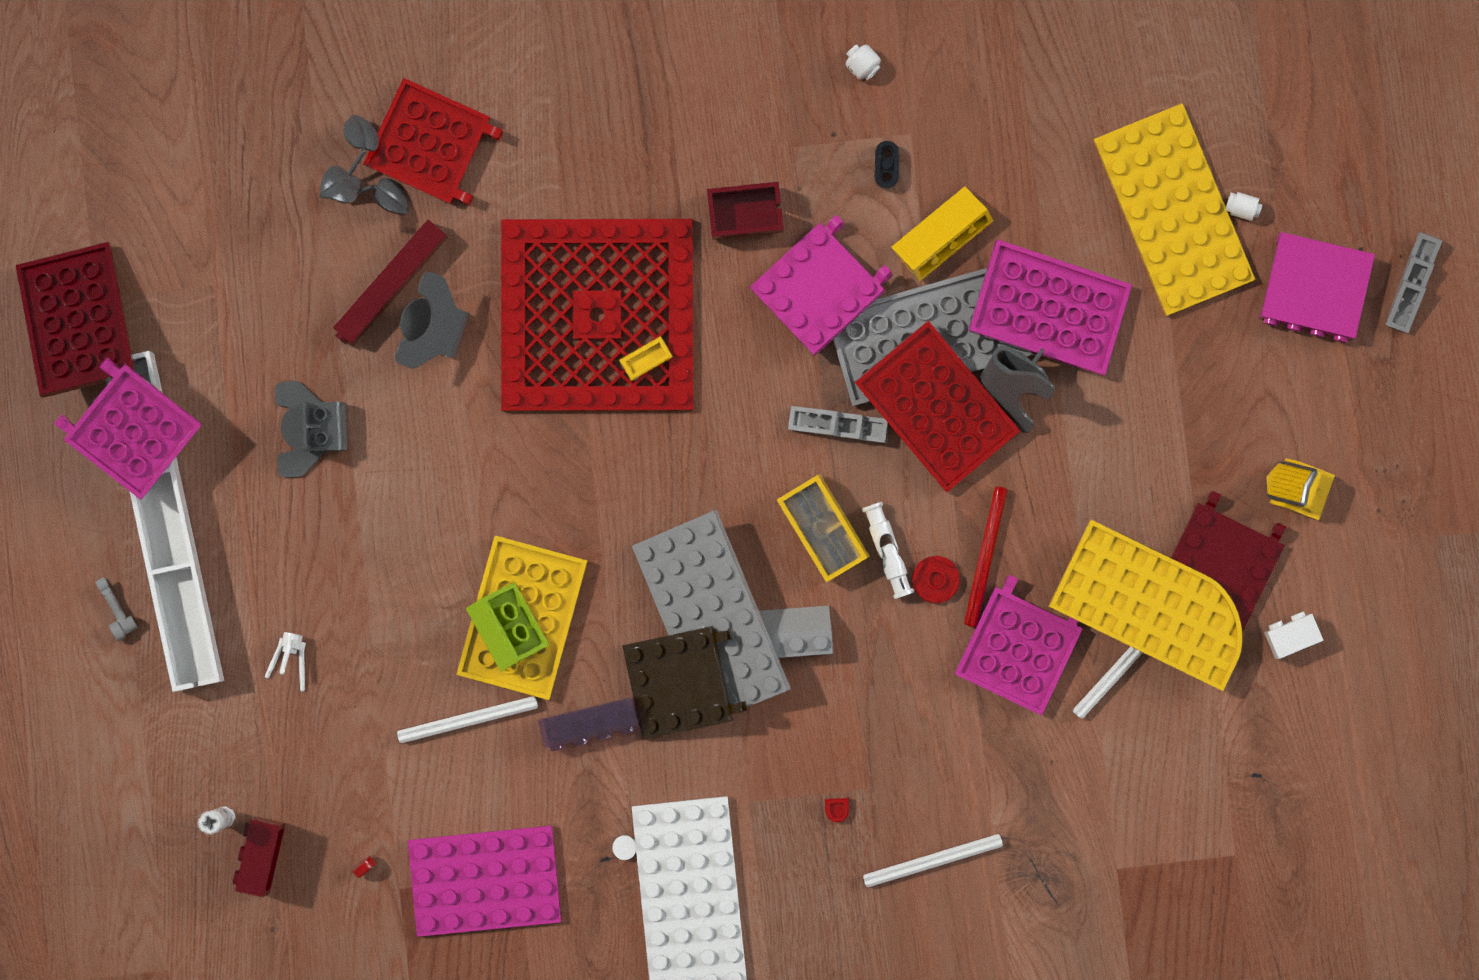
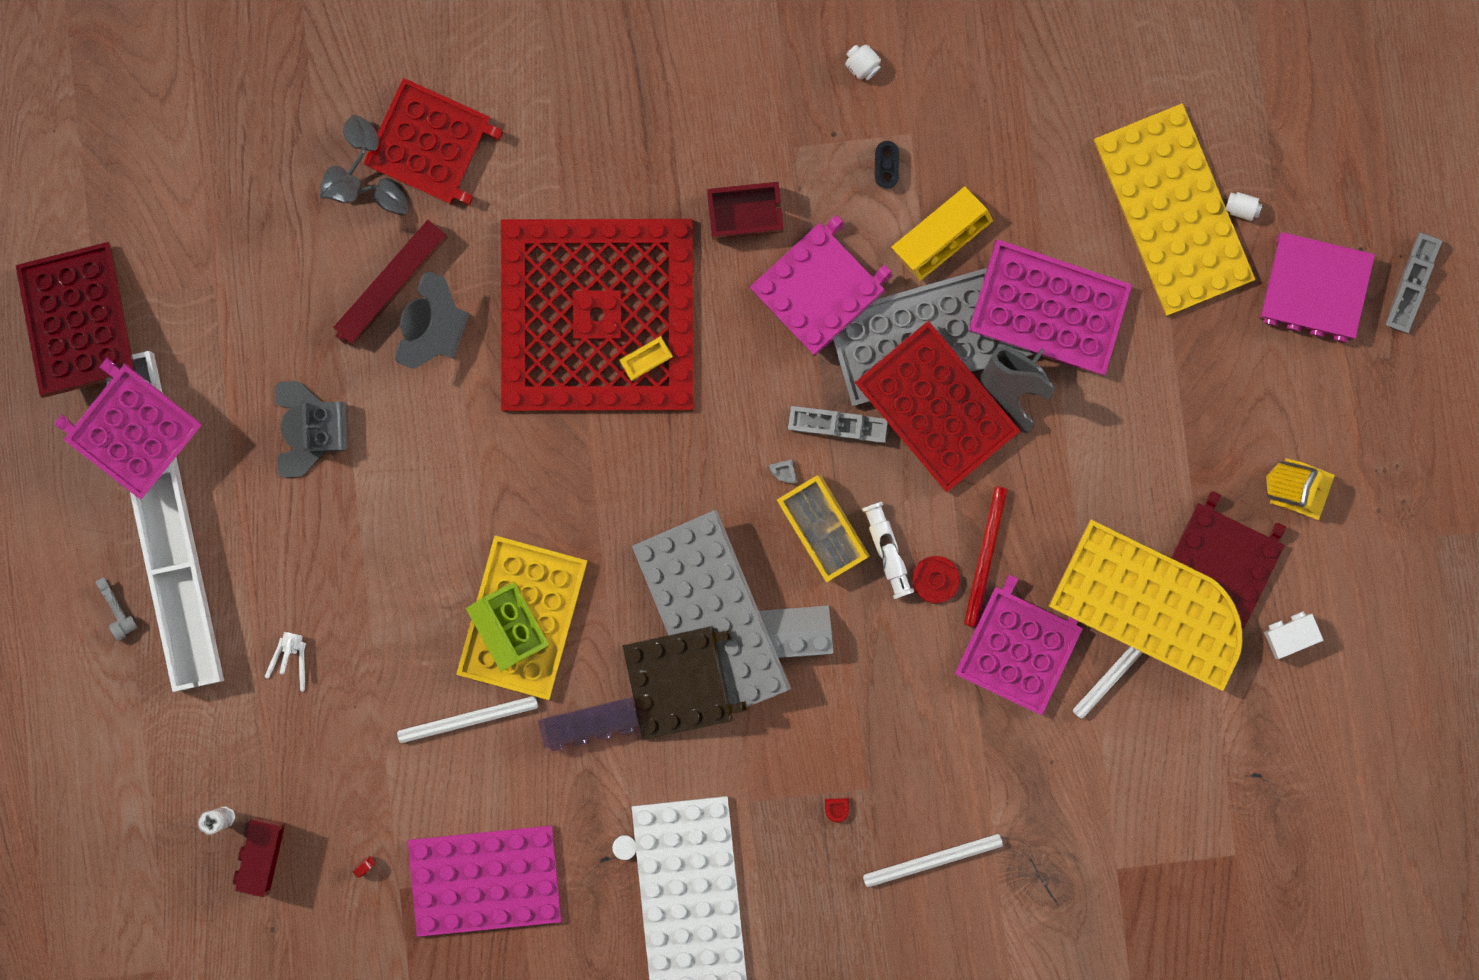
(784, 471): none -> light grey tile

